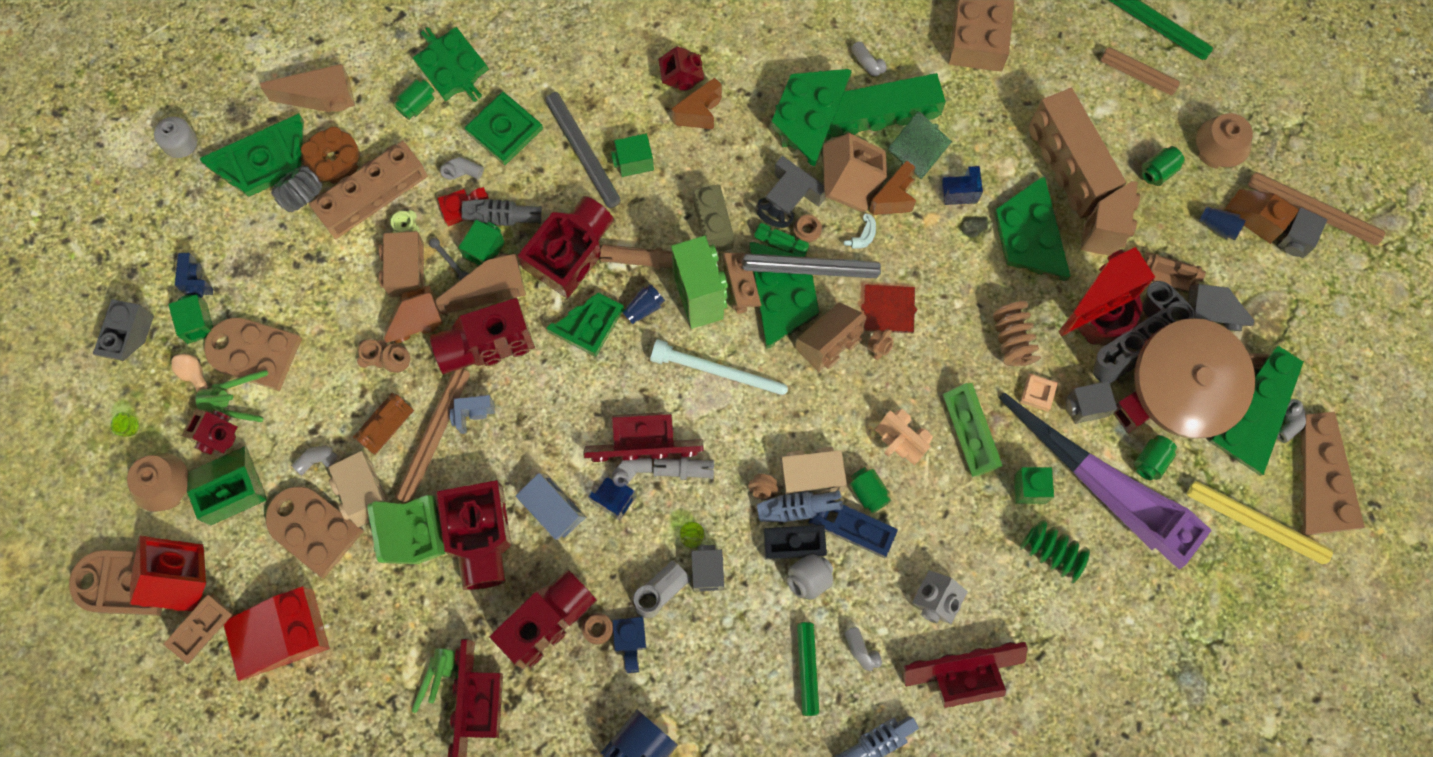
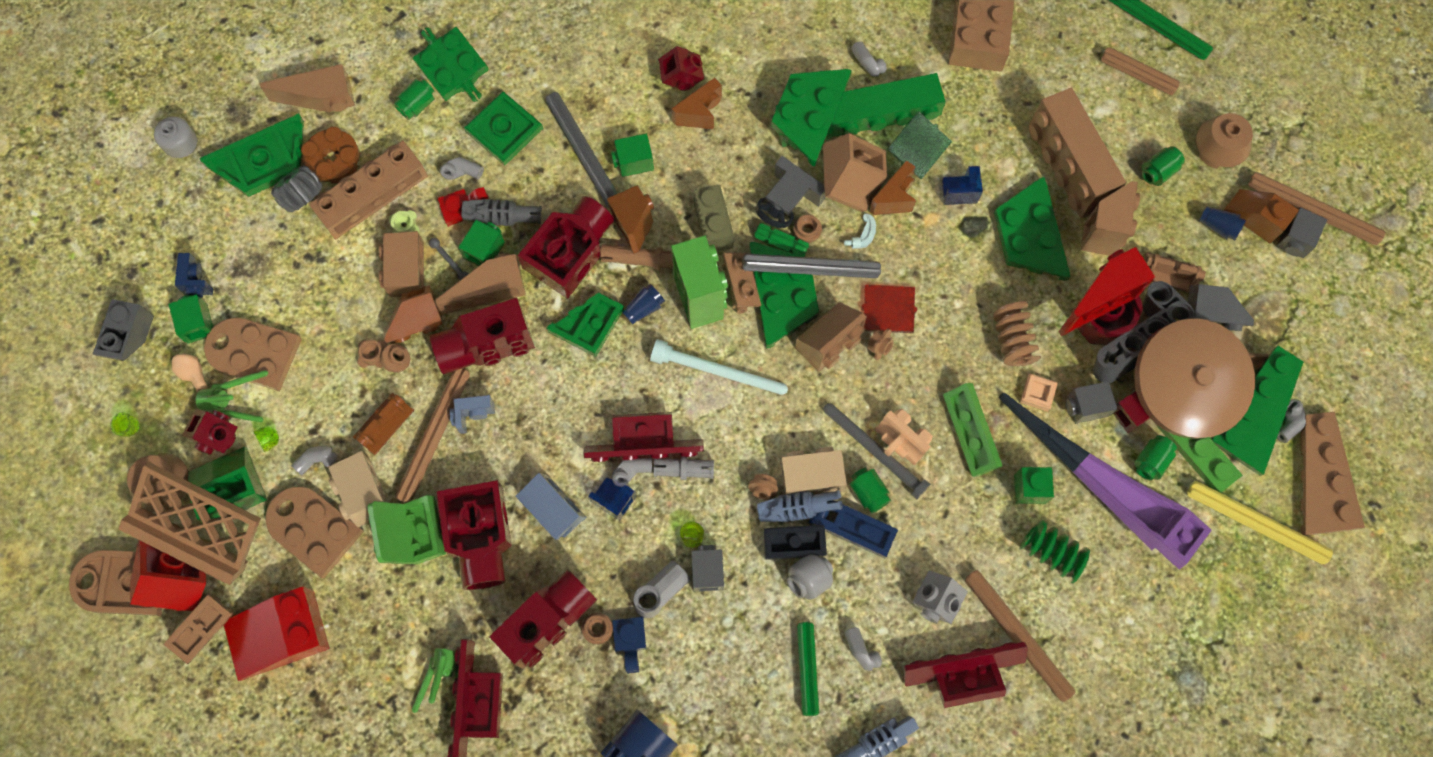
(184, 542): none -> medium nougat fence
(267, 437): none -> clear neon green hinge
(632, 215): none -> dark orange slope
(877, 451): none -> dark grey bar
(1018, 634): none -> medium nougat axle
(1206, 460): none -> bright green plate

